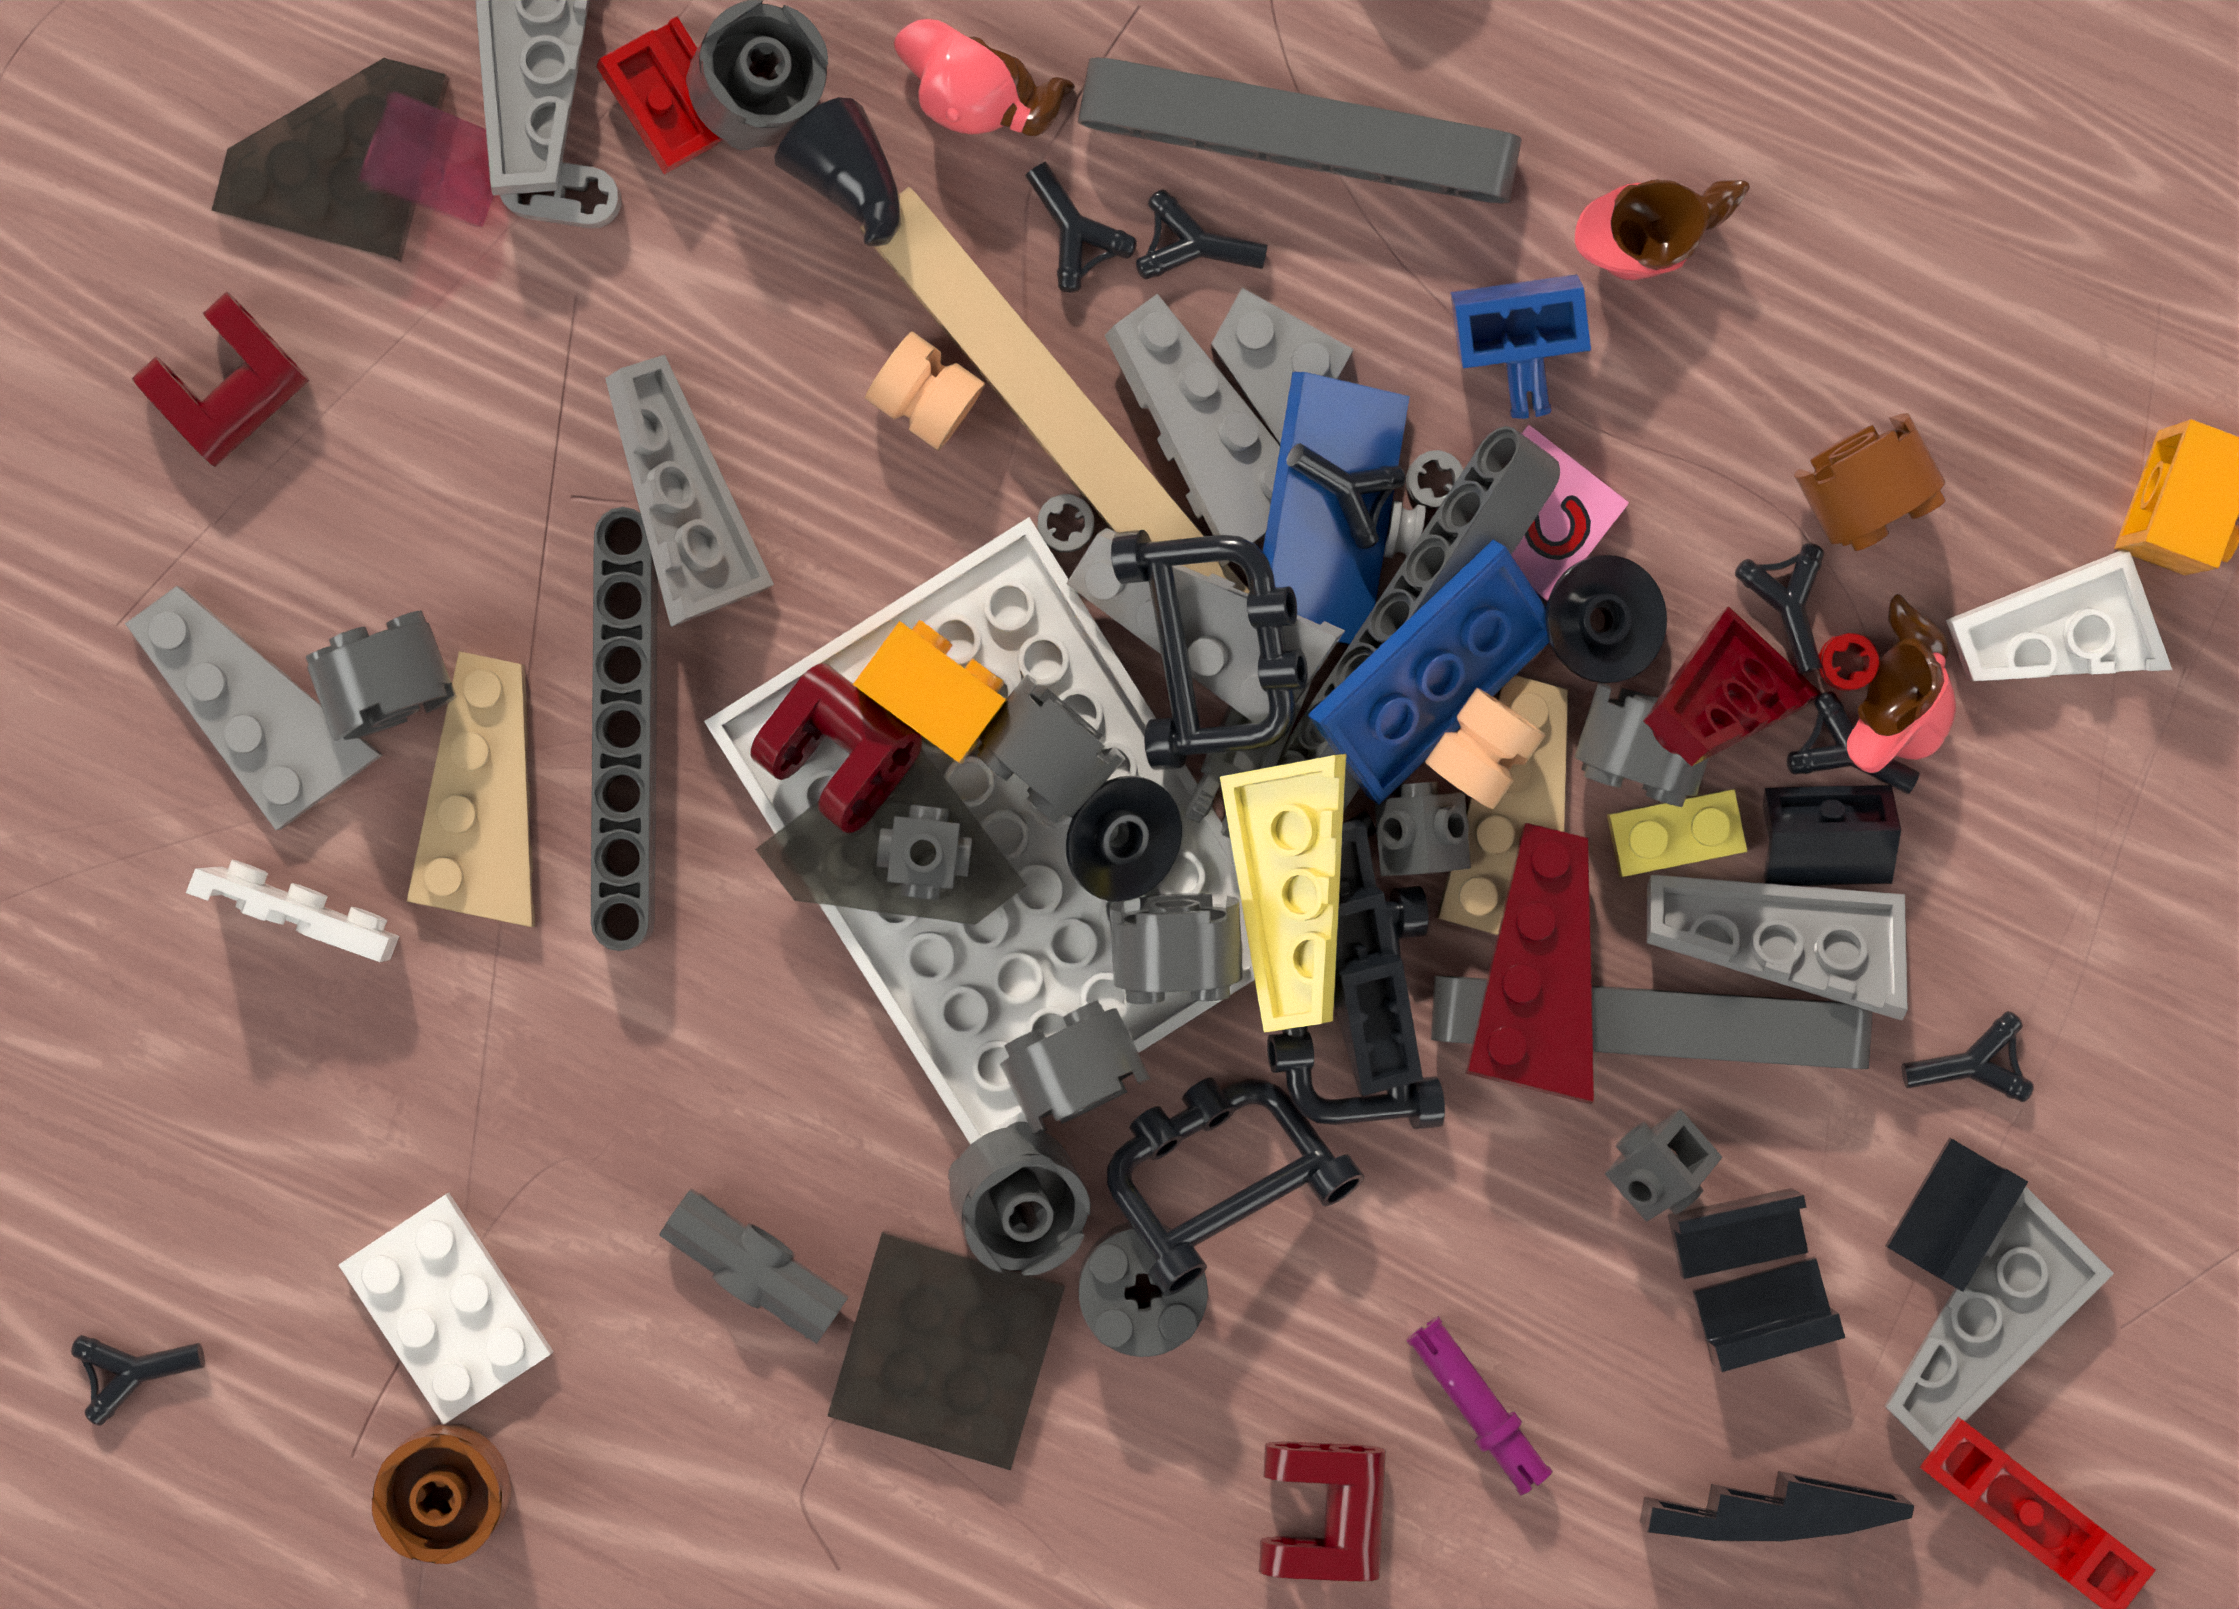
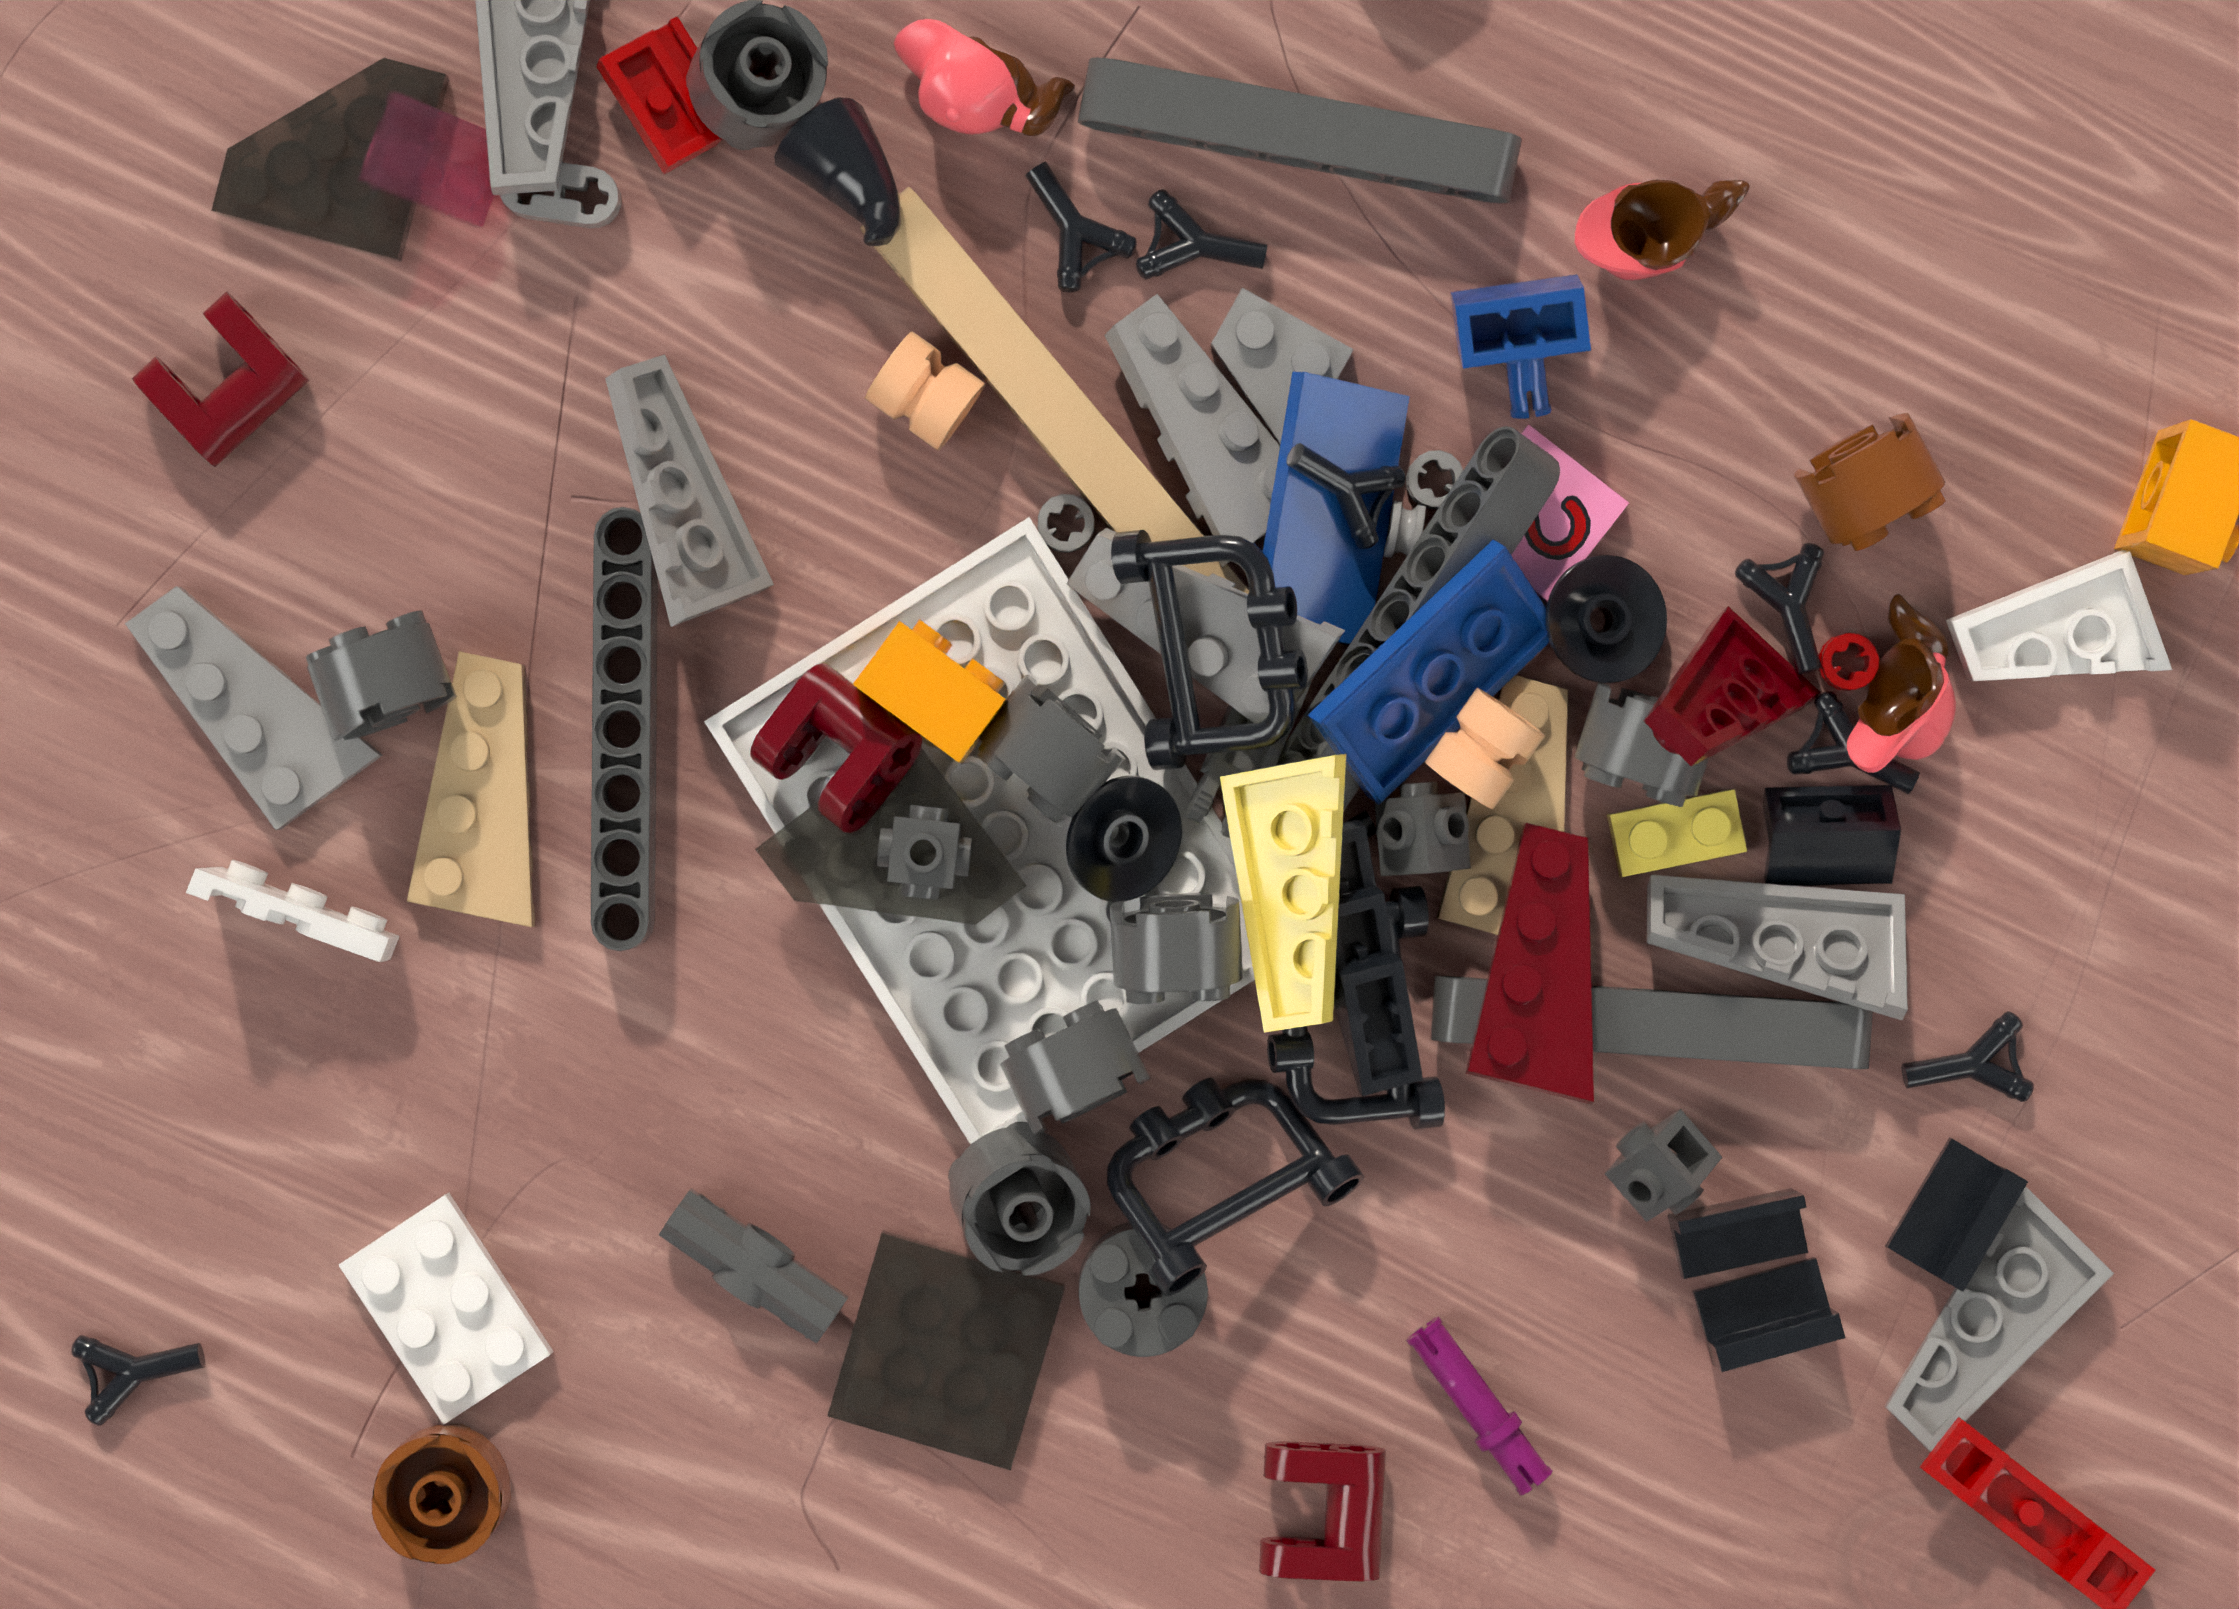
(1796, 1511): black slope -> none

